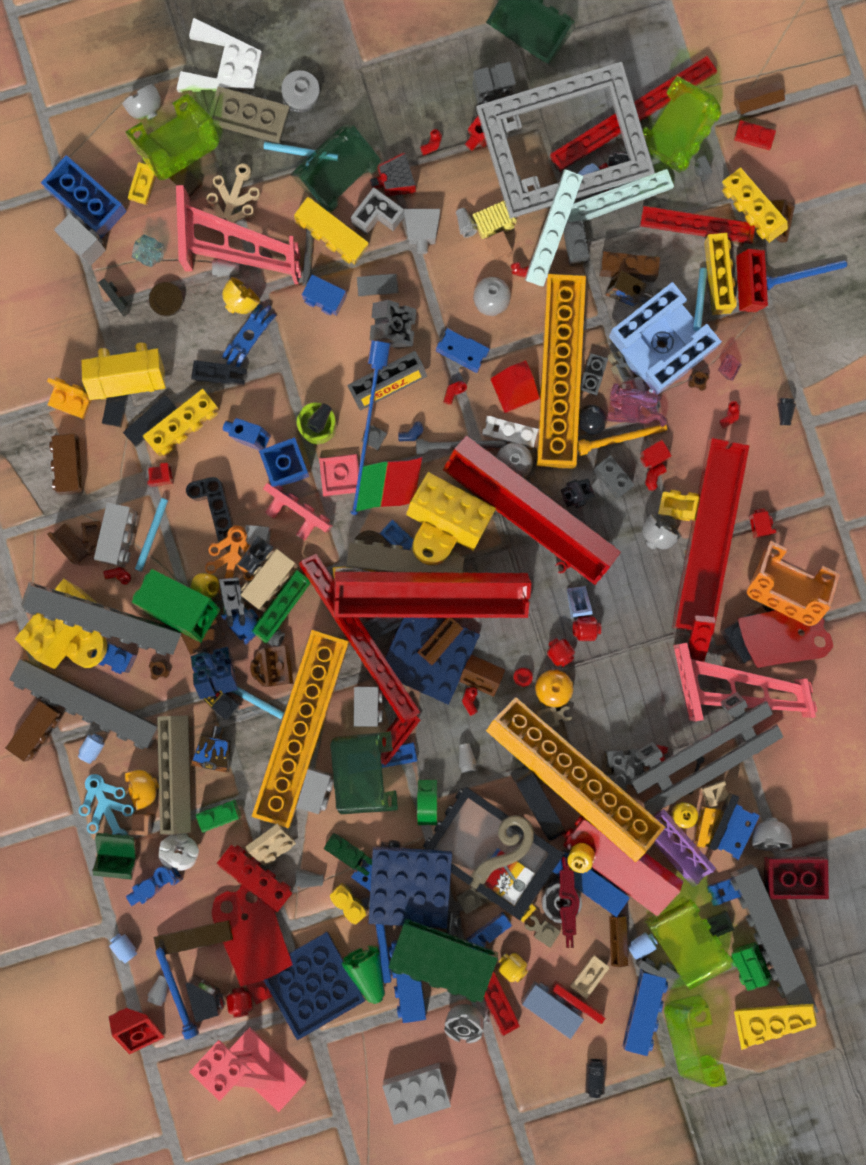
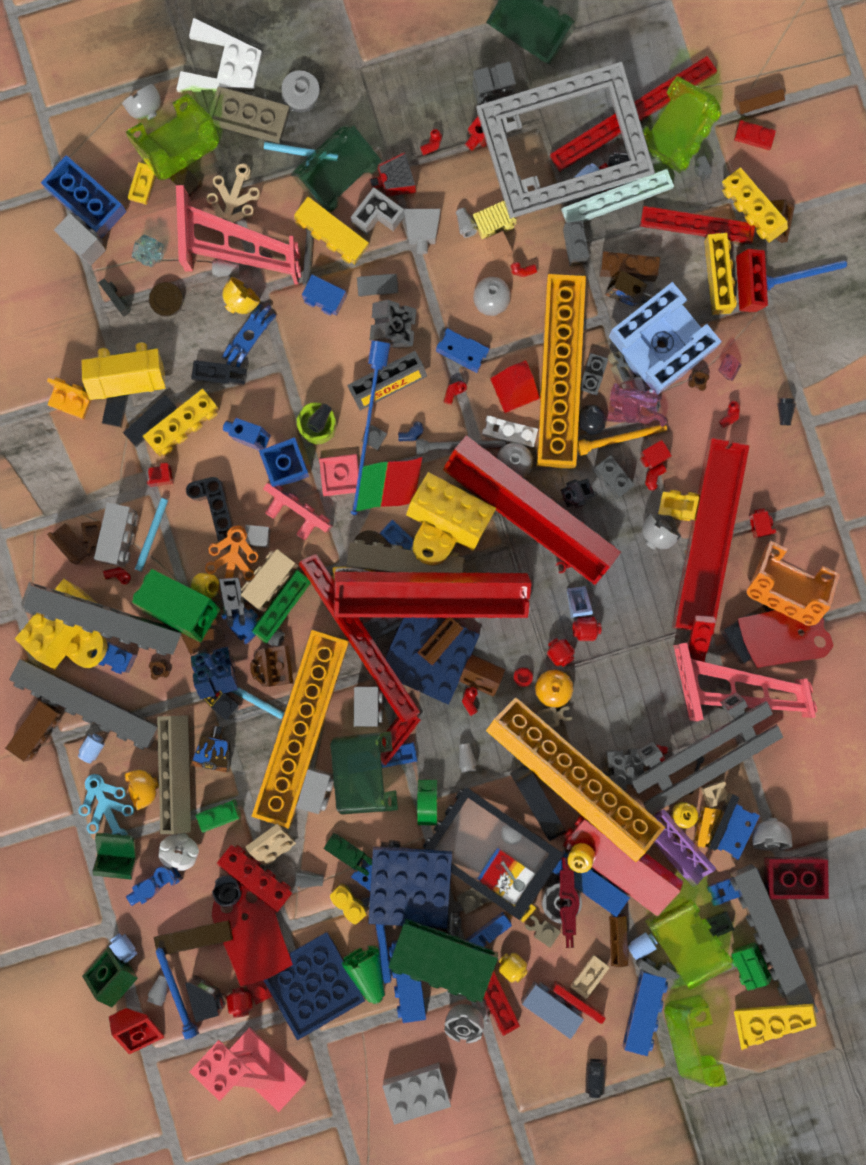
(66, 464): reddish brown brick -> none
(109, 978): none -> dark green slope
(141, 824): nougat panel -> none
(227, 891): none -> black hair
(255, 554): black hips -> none
(485, 869): dark tan plant -> none
(553, 227): light aqua plate -> none
(700, 299): medium azure bar -> none

